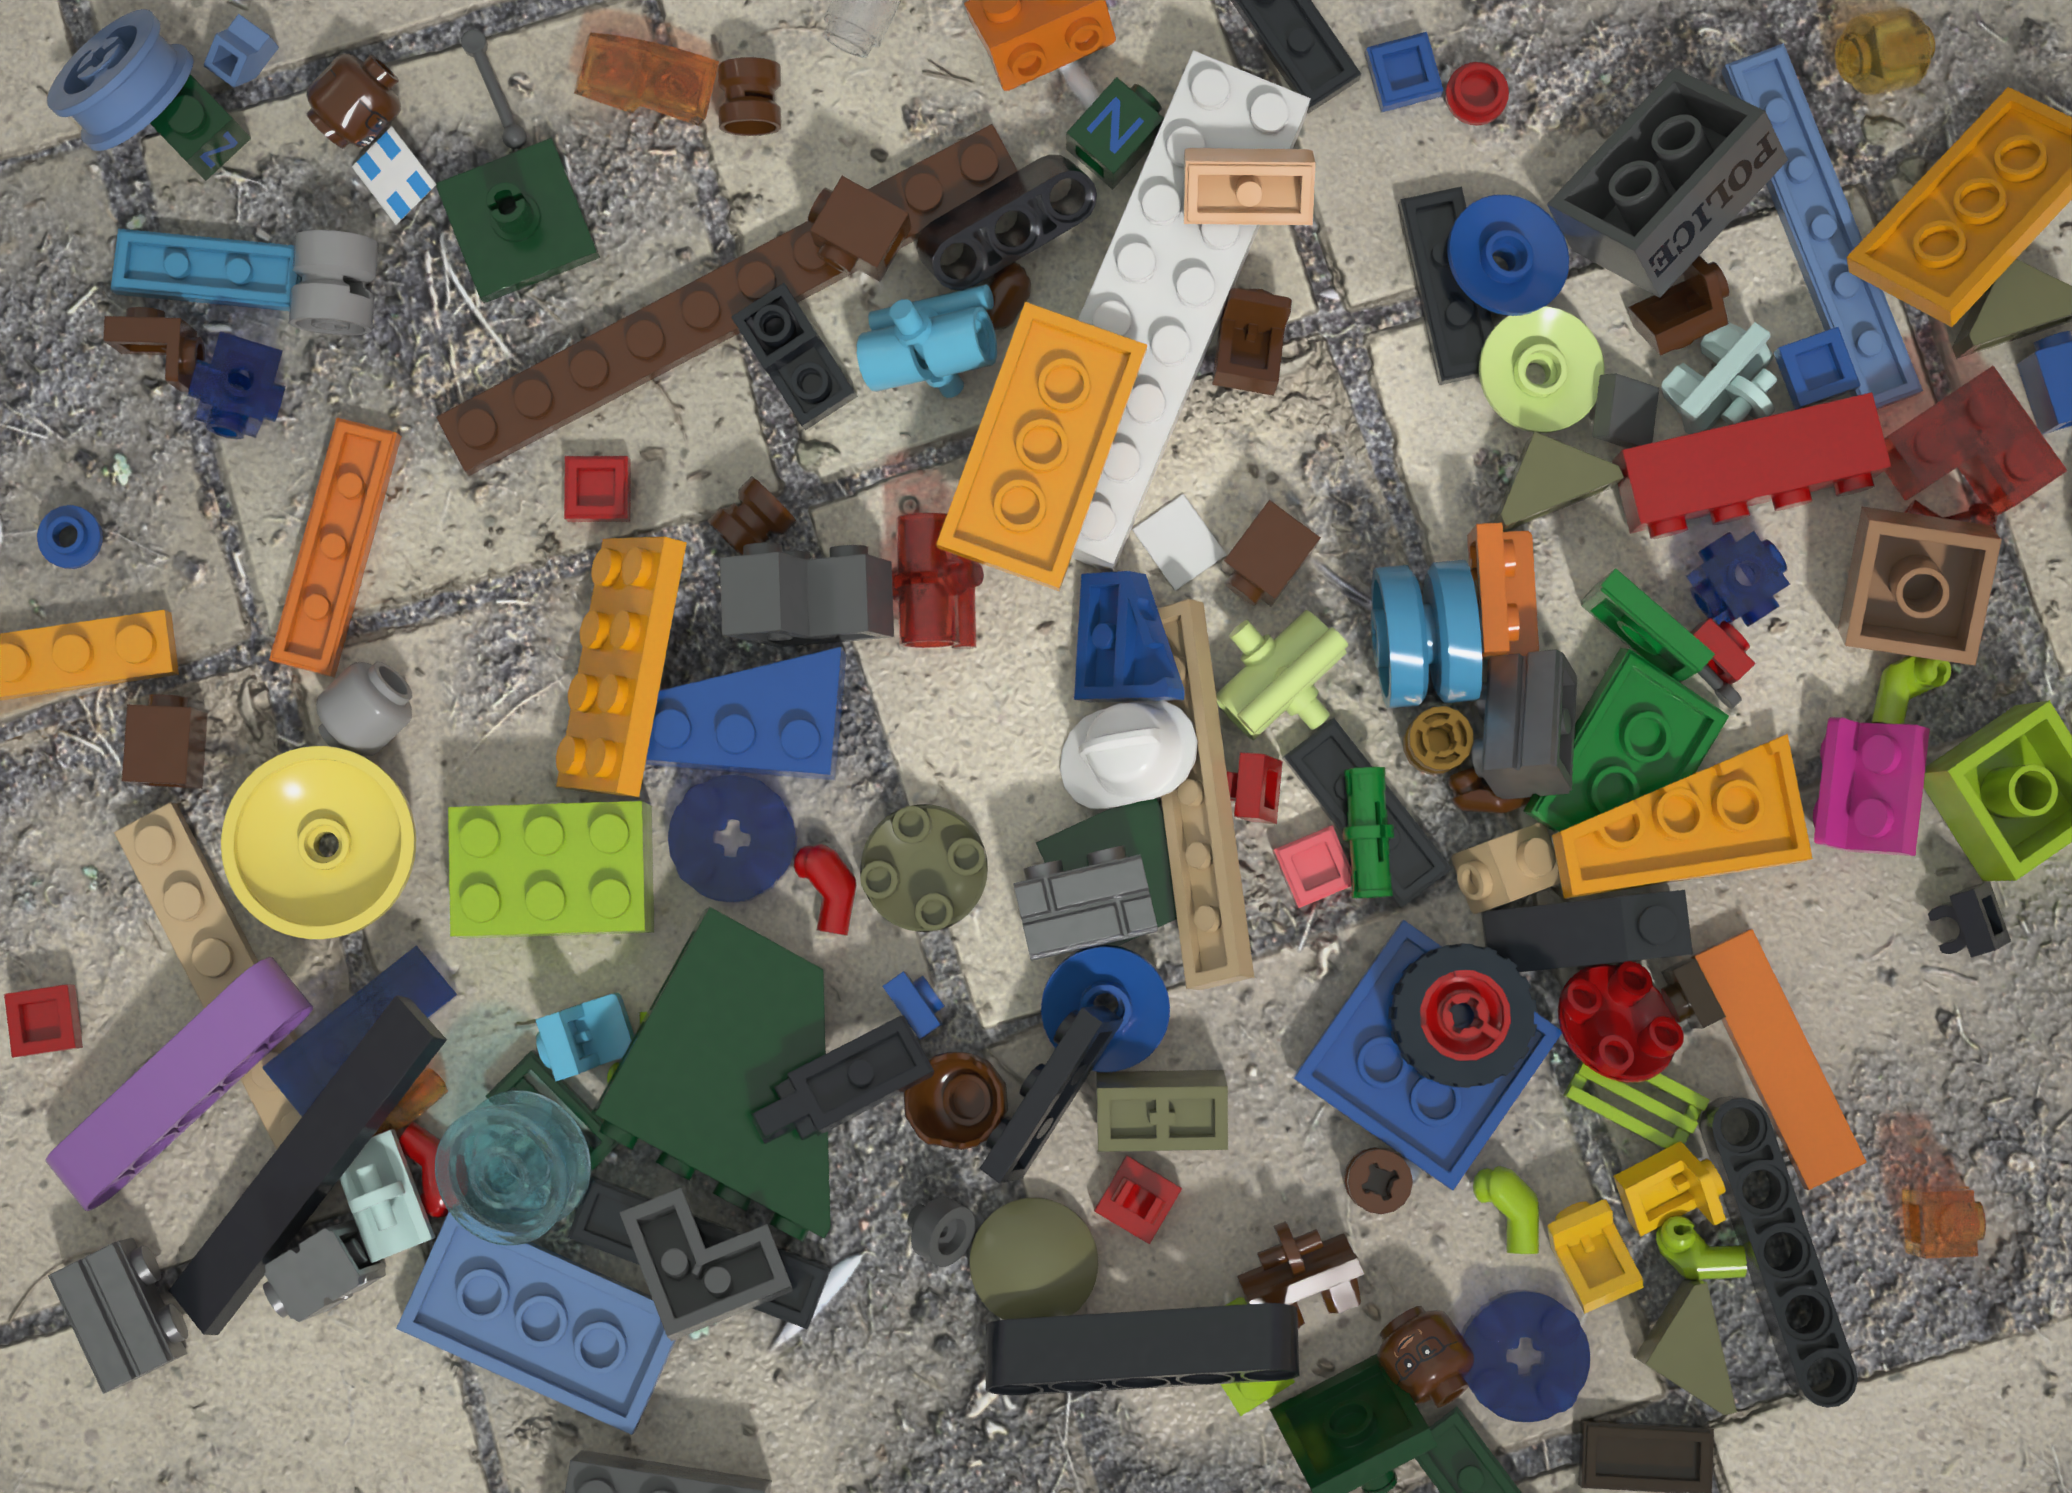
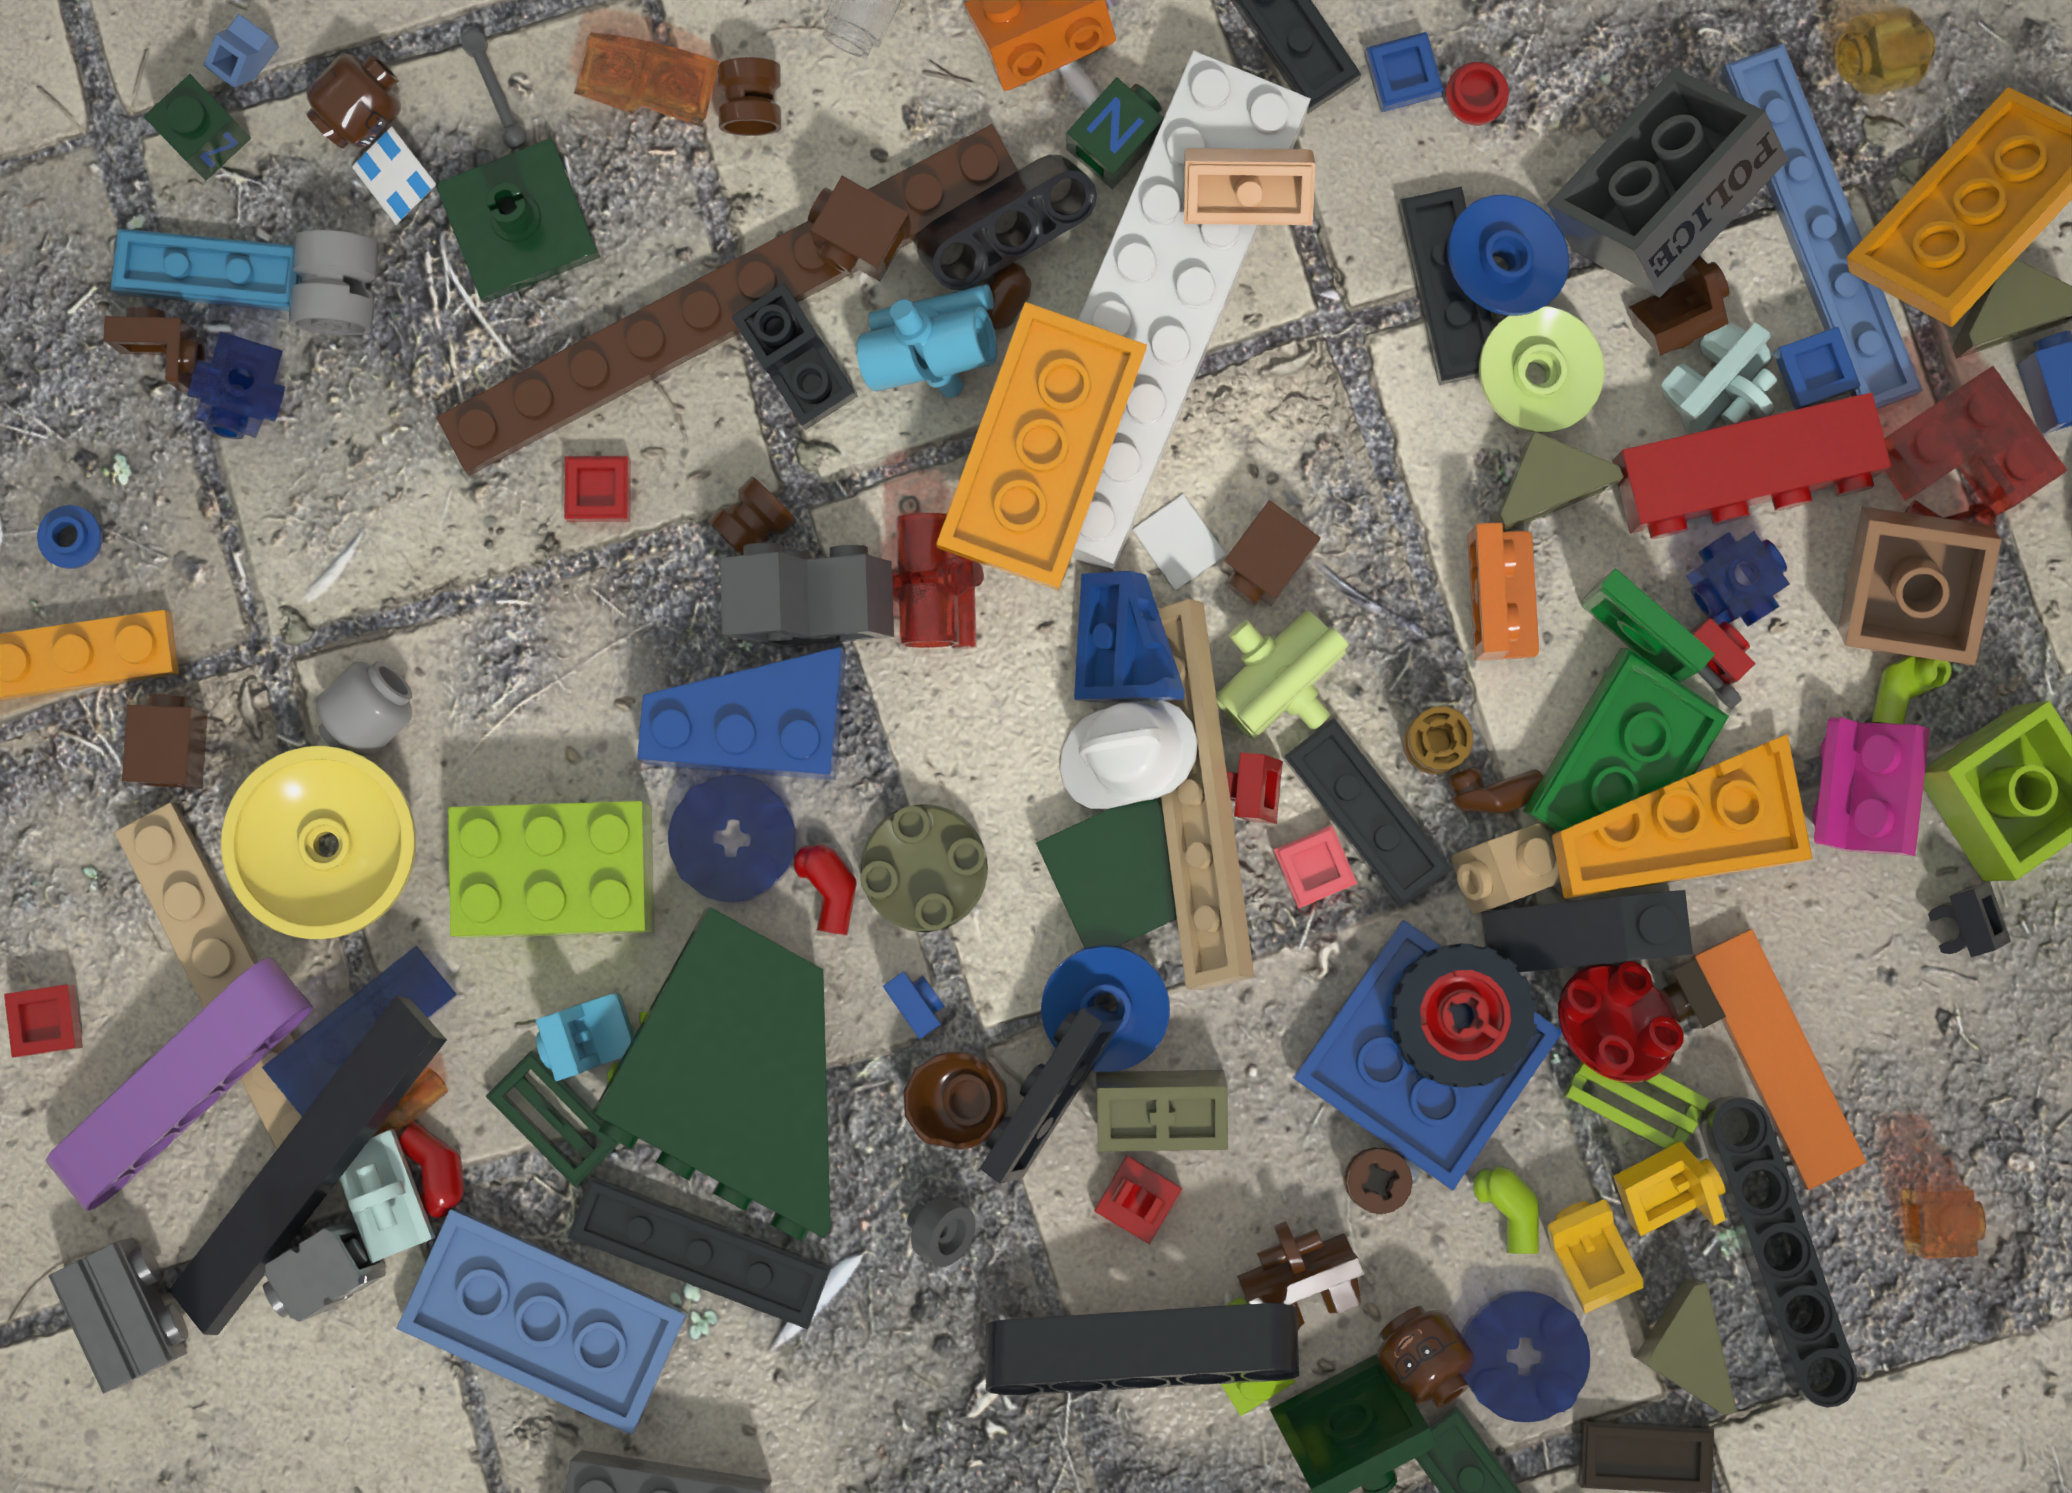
(120, 80): medium blue wheel -> none
(335, 547): orange tile -> none
(543, 1147): clear light blue wheel -> none
(620, 665): light orange plate -> none
(699, 1284): dark grey brick -> none
(845, 1082): black hinge -> none
(1033, 1260): olive dish -> none
(1084, 904): flat silver brick -> none
(1251, 340): reddish brown bracket -> none
(1368, 832): green pin -> none
(1426, 634): dark azure wheel -> none
(1527, 725): flat silver brick -> none
(1625, 411): dark grey tile -> none
(1693, 1256): lime arm -> none

